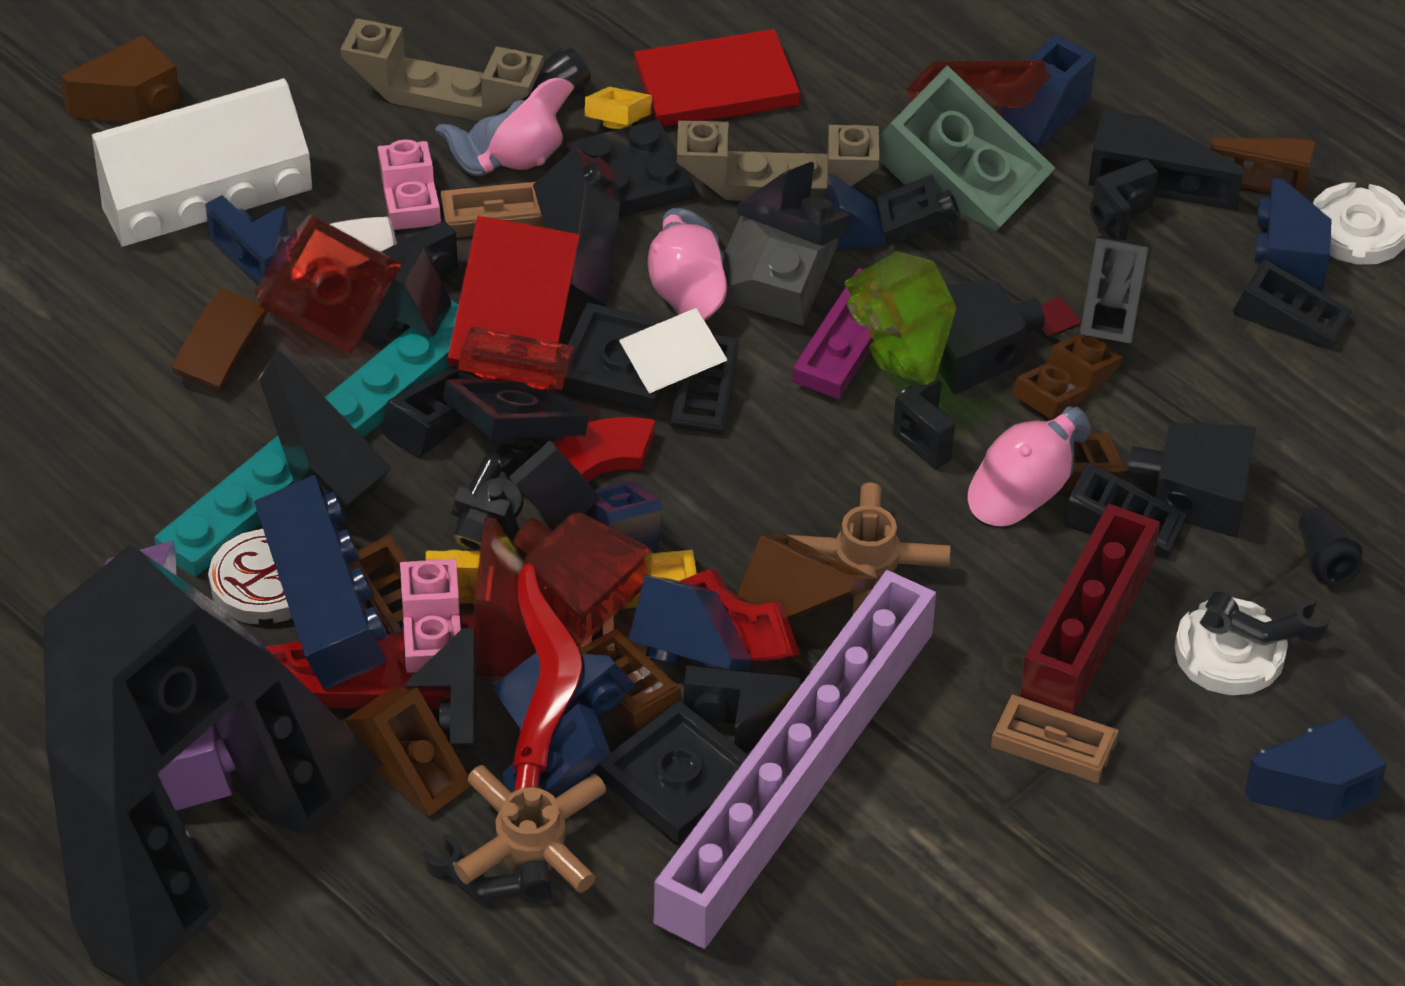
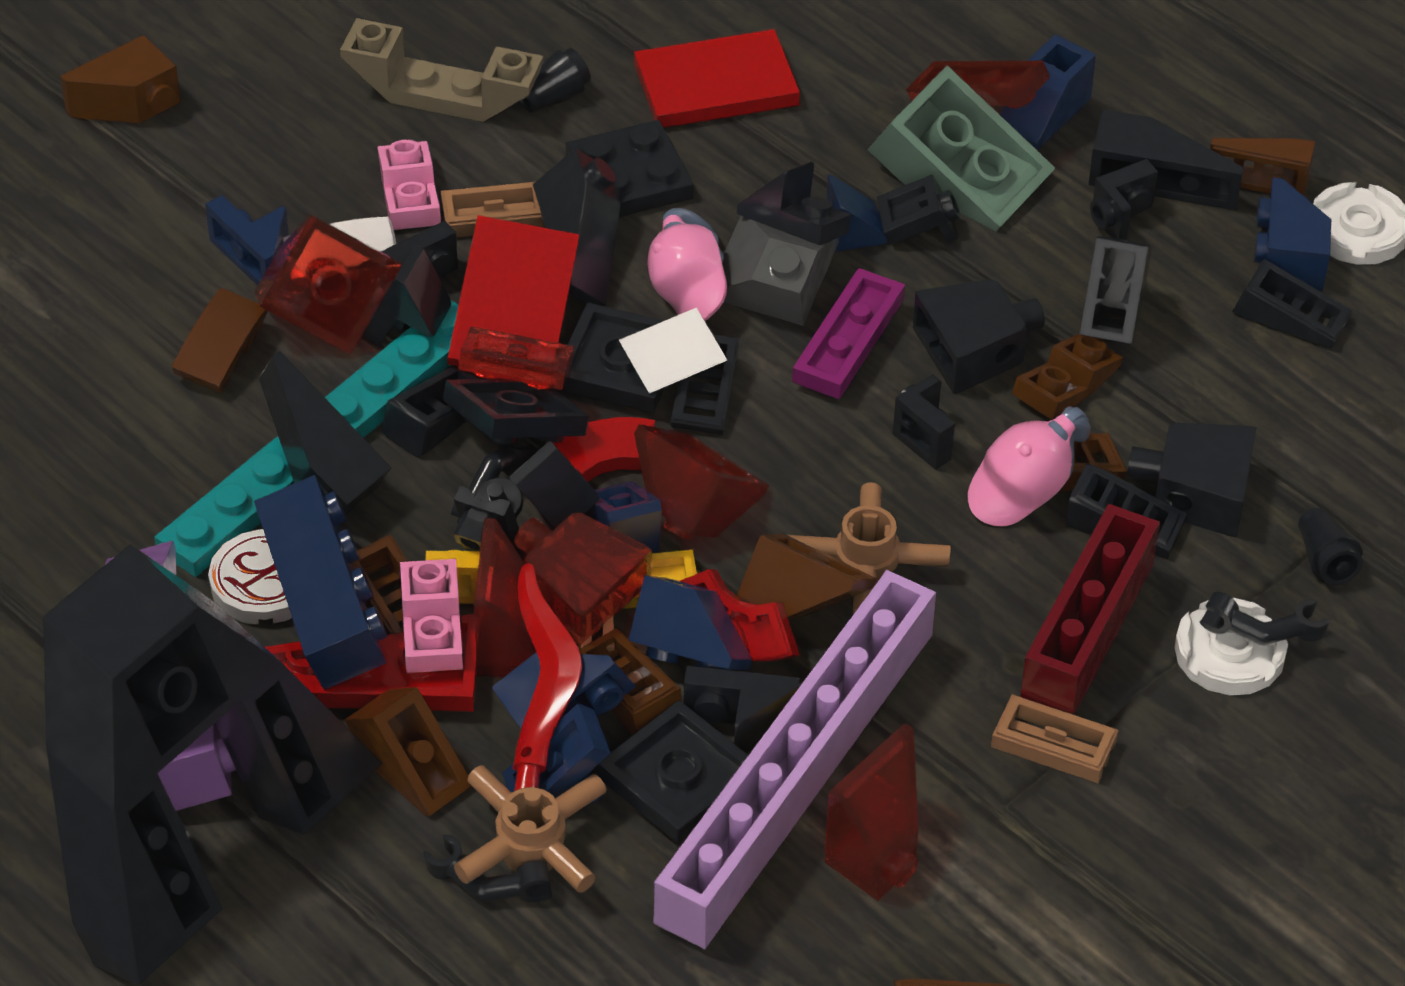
(170, 165): white slope -> none
(454, 671): black slope -> none
(514, 139): bright pink hair -> none
(618, 107): yellow plate -> none
(695, 484): none -> clear red slope
(737, 175): dark tan slope -> none
(876, 818): none -> clear red slope
(905, 314): clear neon green slope -> none
(1058, 317): dark red sticker -> none
(1318, 773): dark blue slope -> none

